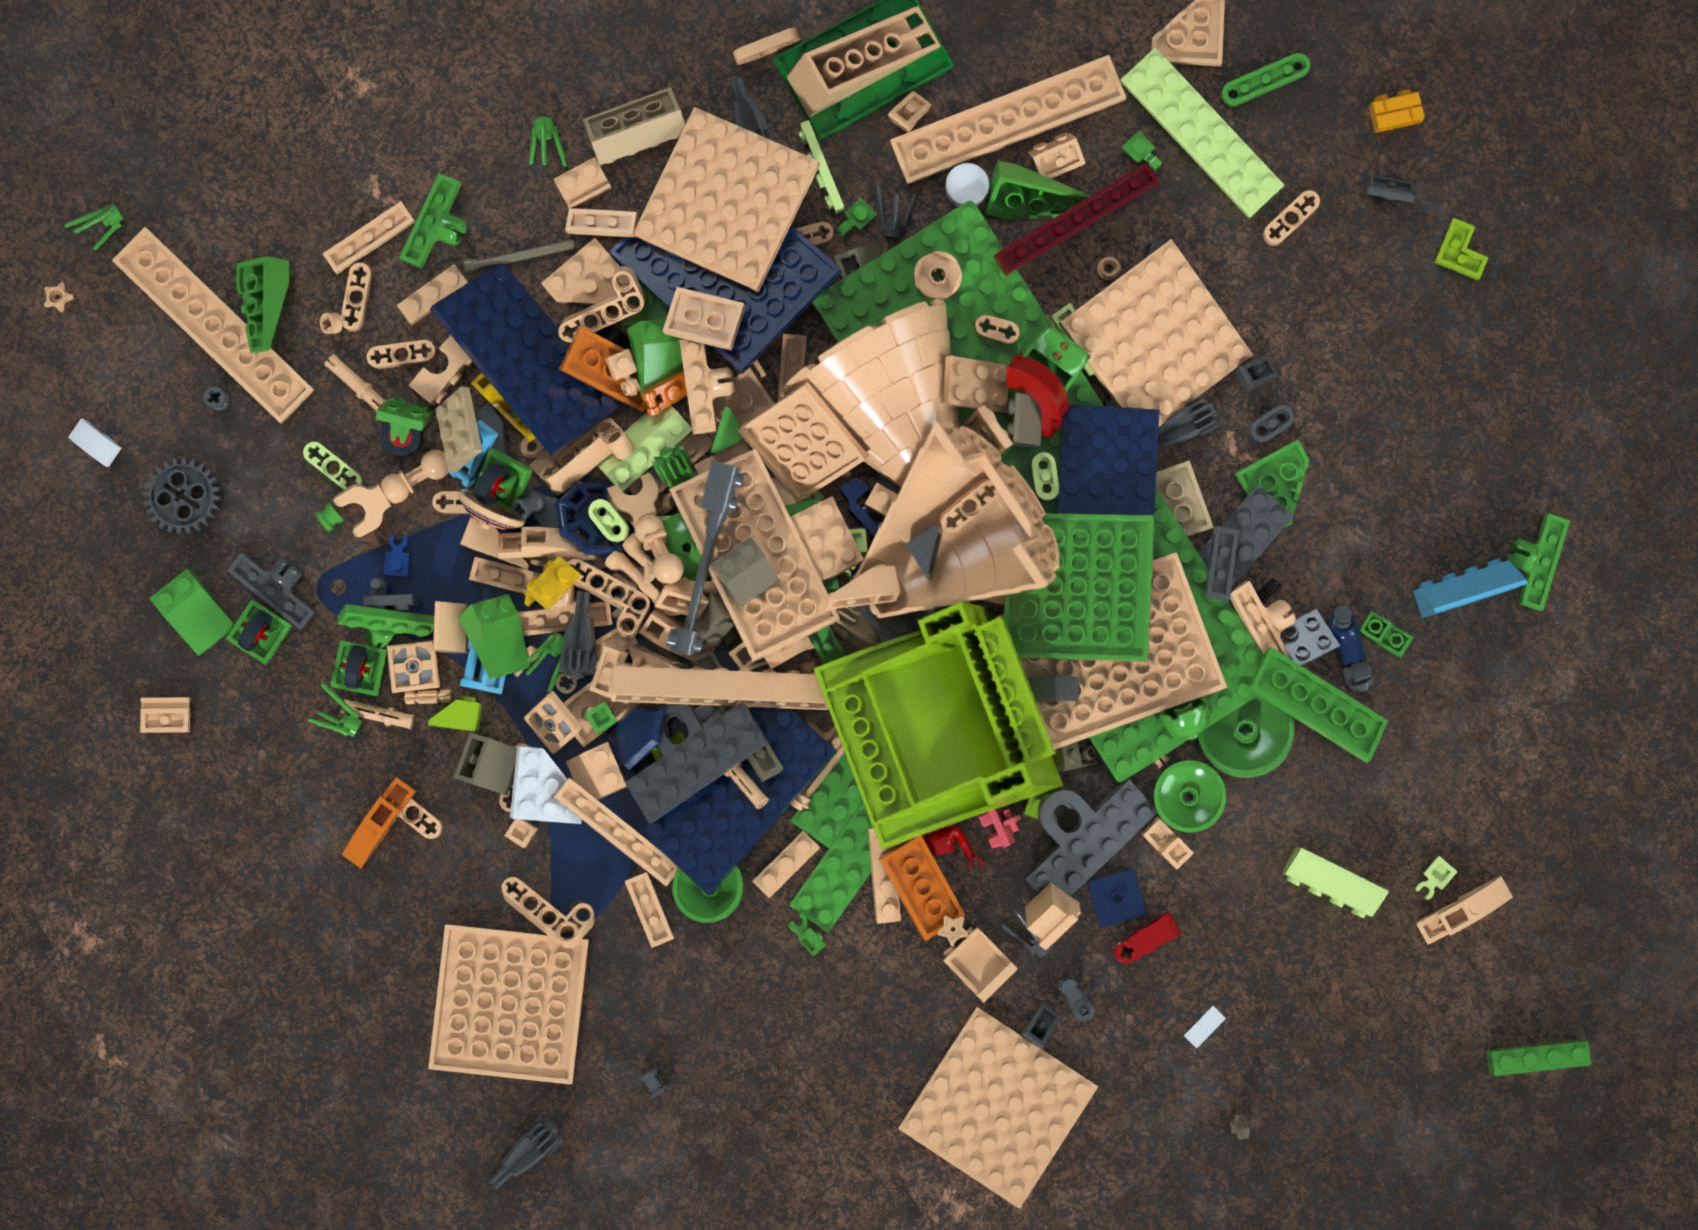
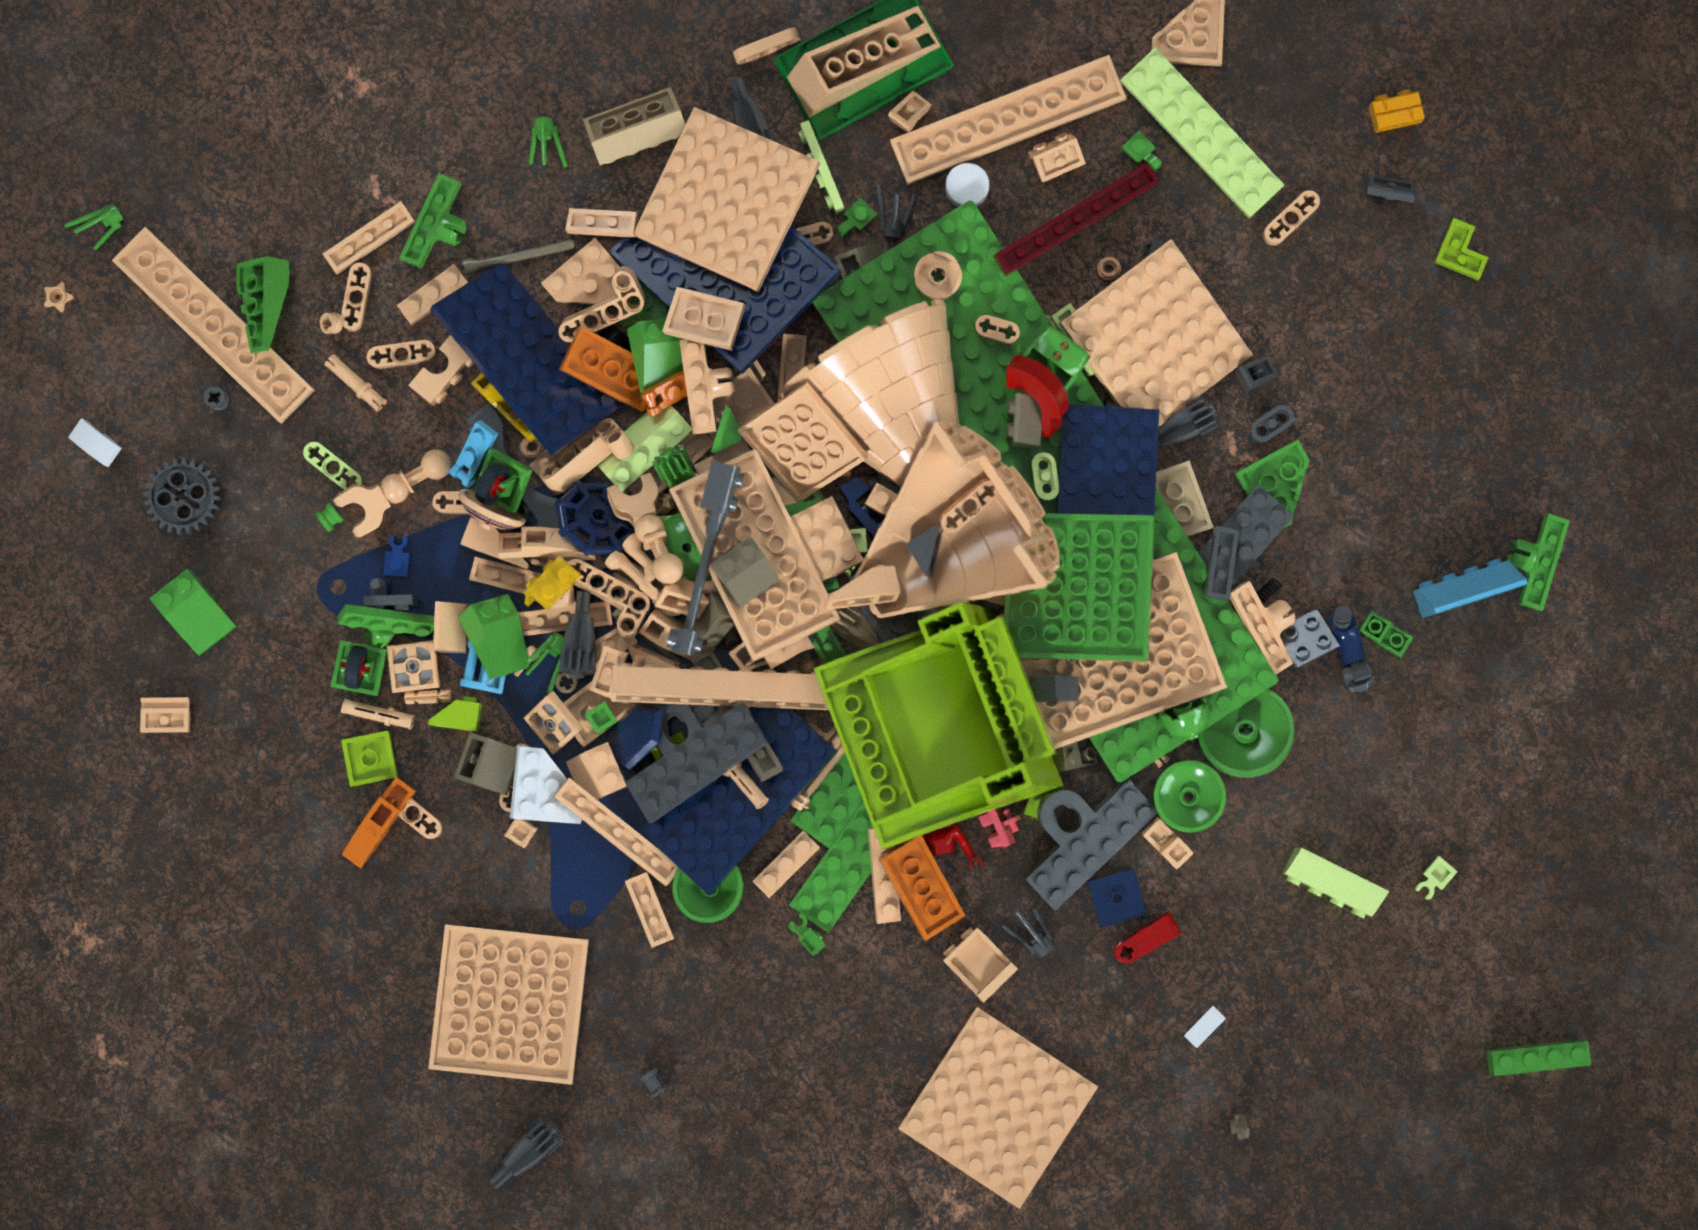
(259, 632): bright green plate -> none
(275, 587): dark grey plate -> none
(347, 725): bright green plant -> none
(369, 758): none -> lime plate
(403, 425): bright green plate -> none
(458, 429): tan plate -> none
(527, 505): dark grey bush -> none
(544, 909): light nougat beam -> none
(582, 183): light nougat plate -> none
(609, 521): yellowish green plate -> none
(621, 366): light nougat plate -> none
(959, 930): light nougat plate -> none
(975, 383): light nougat plate -> none
(984, 423): light nougat plate -> none
(1027, 193): bright green wedge -> none
(1041, 1025): dark grey slope -> none
(1051, 914): light nougat plate -> none
(1078, 1002): dark grey piece -> none
(1265, 79): bright green plate -> none
(1318, 704): bright green plate -> none
(1464, 911): light nougat slope -> none

